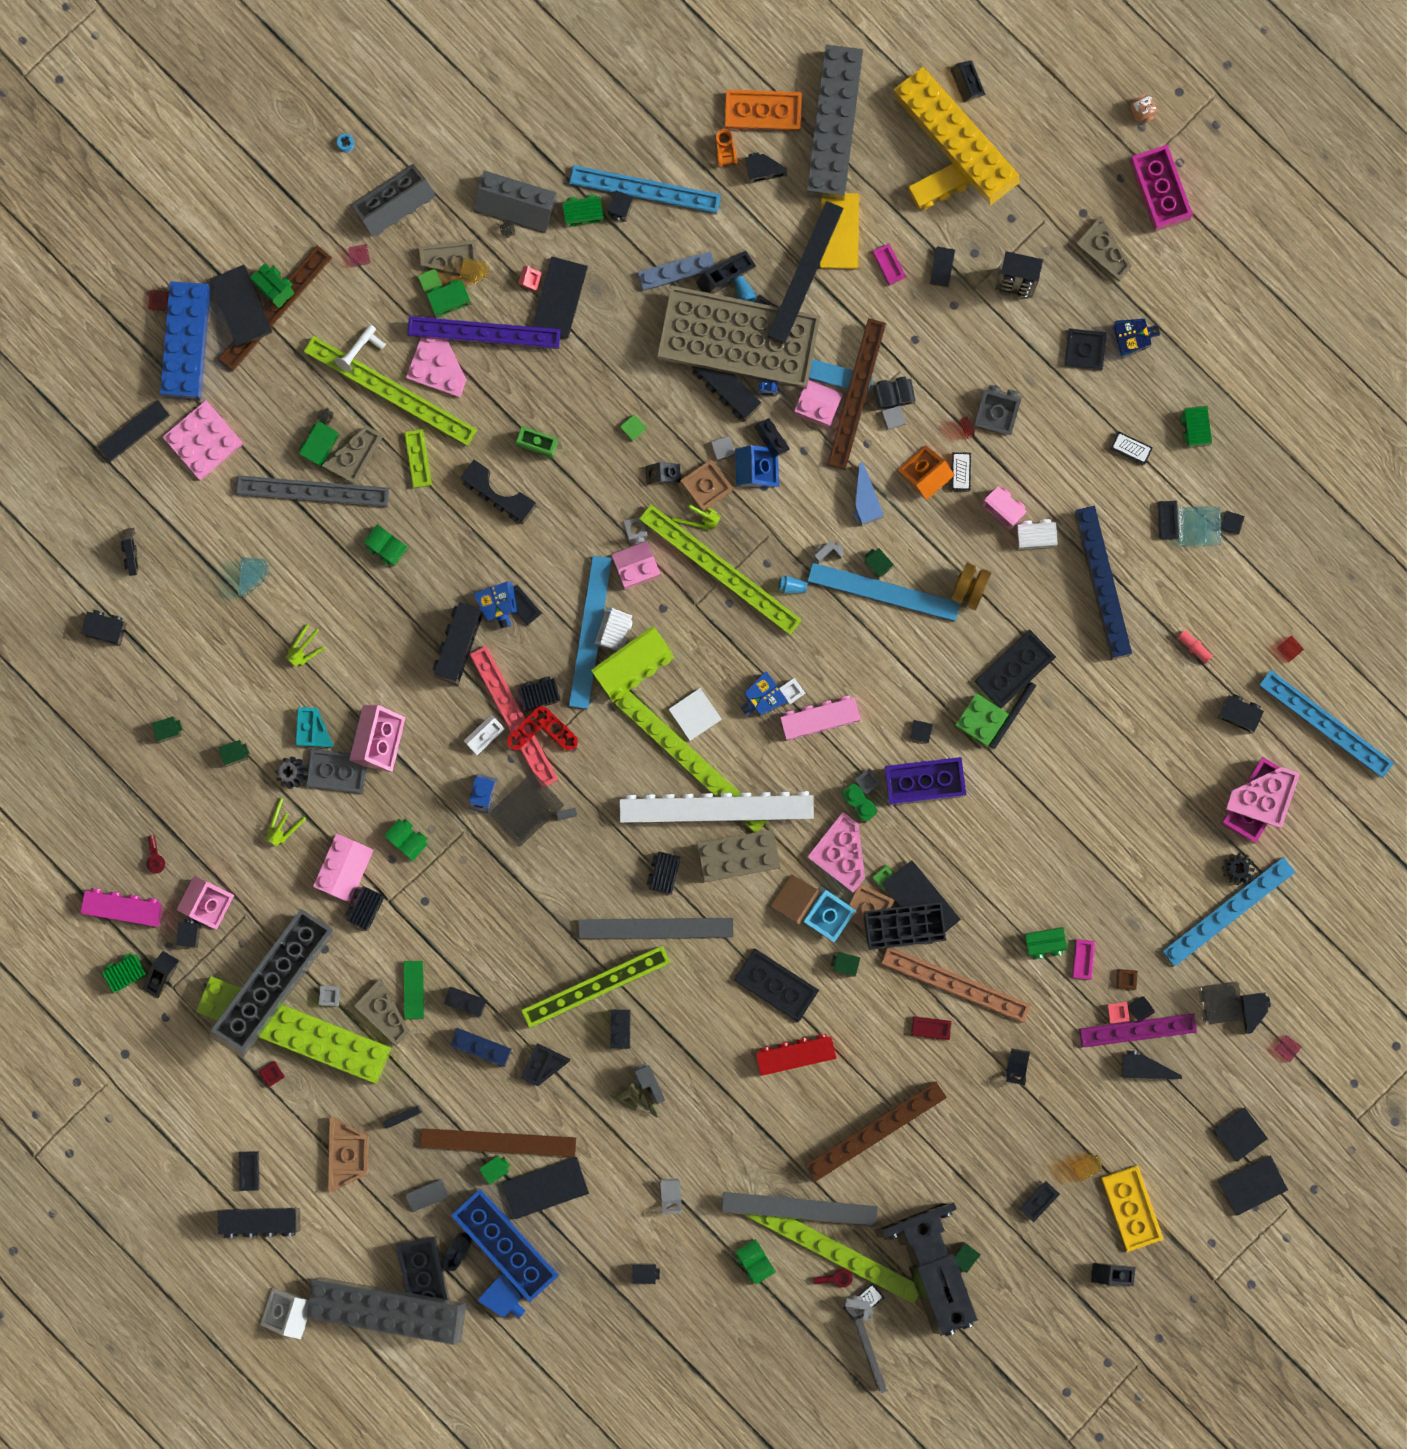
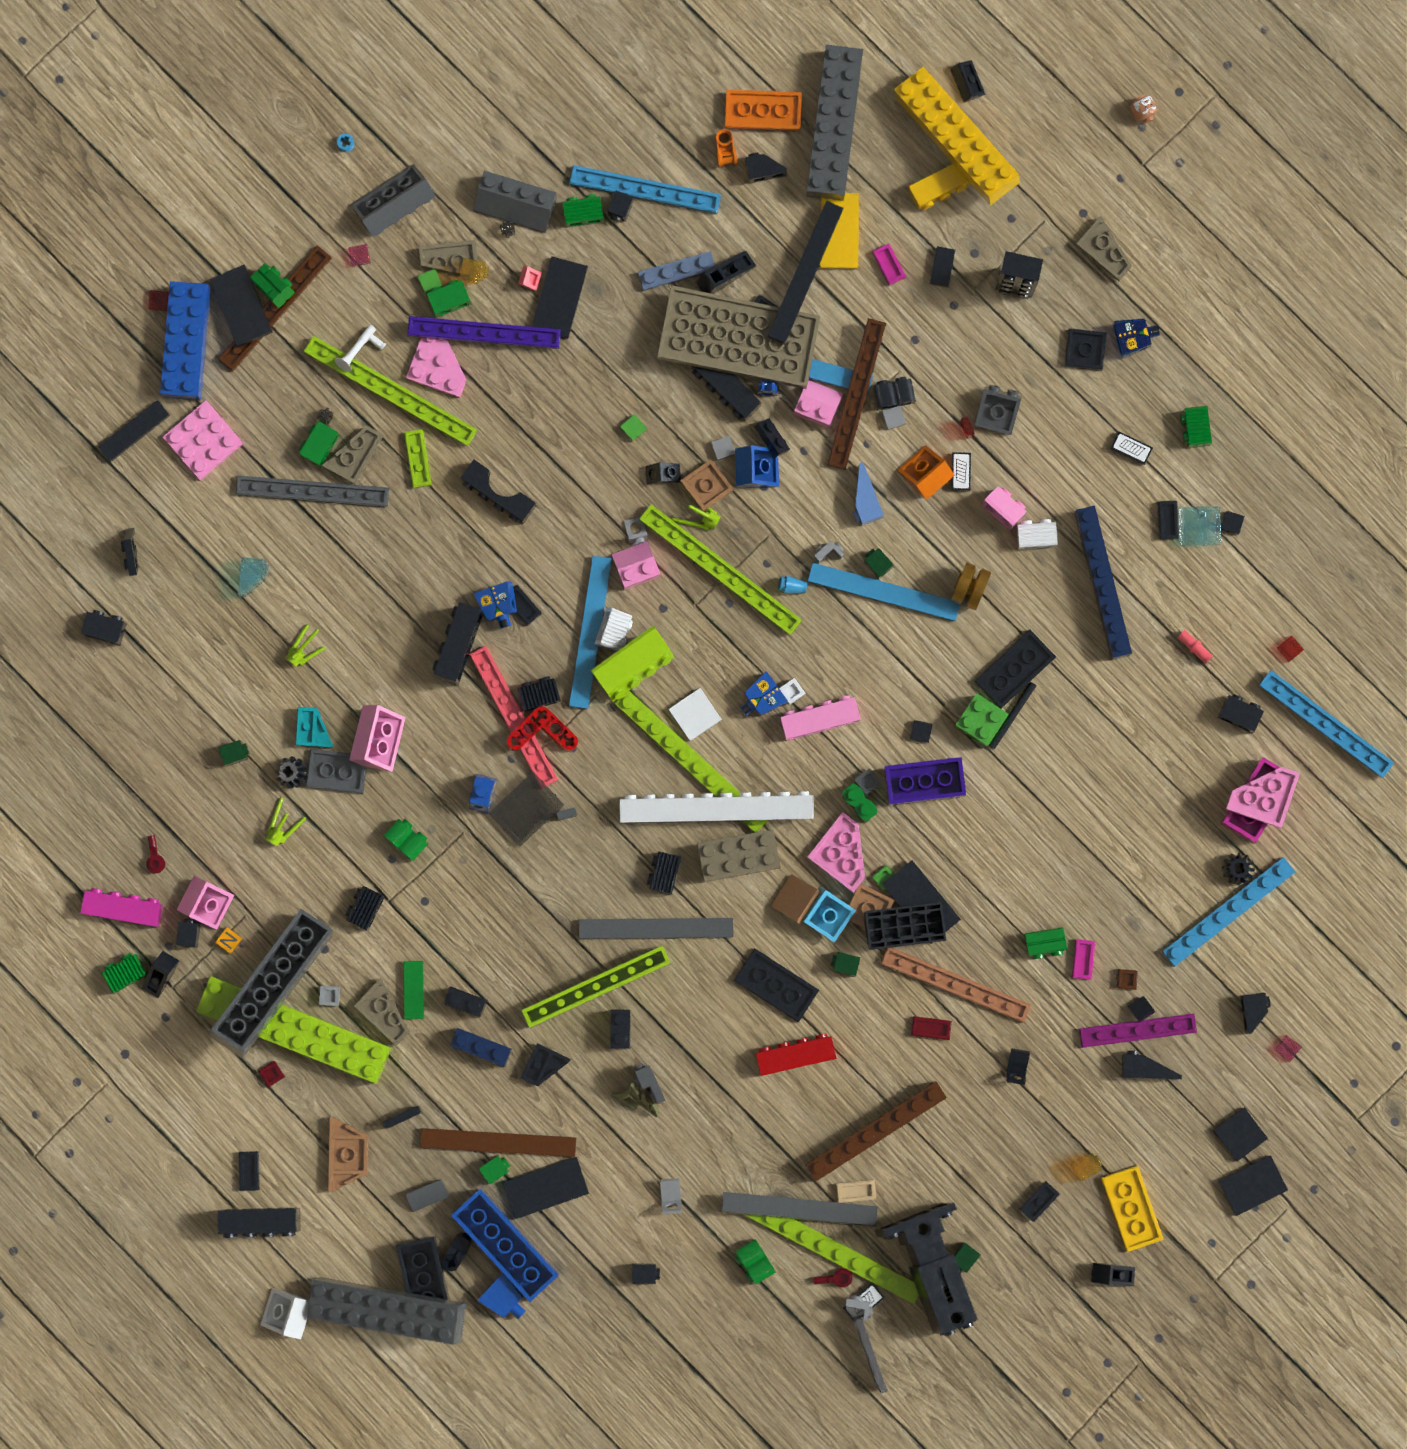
(167, 729): dark green brick -> none
(229, 940): none -> light orange tile
(343, 868): bright pink slope -> none
(385, 545): green brick -> none
(484, 734): white plate -> none
(537, 442): bright green brick -> none
(744, 290): dark azure cone -> none
(856, 1191): none -> tan tile
(1118, 1012): coral plate -> none
(1161, 188): dark pink brick -> none
(1221, 1003): clear smoke bracket -> none

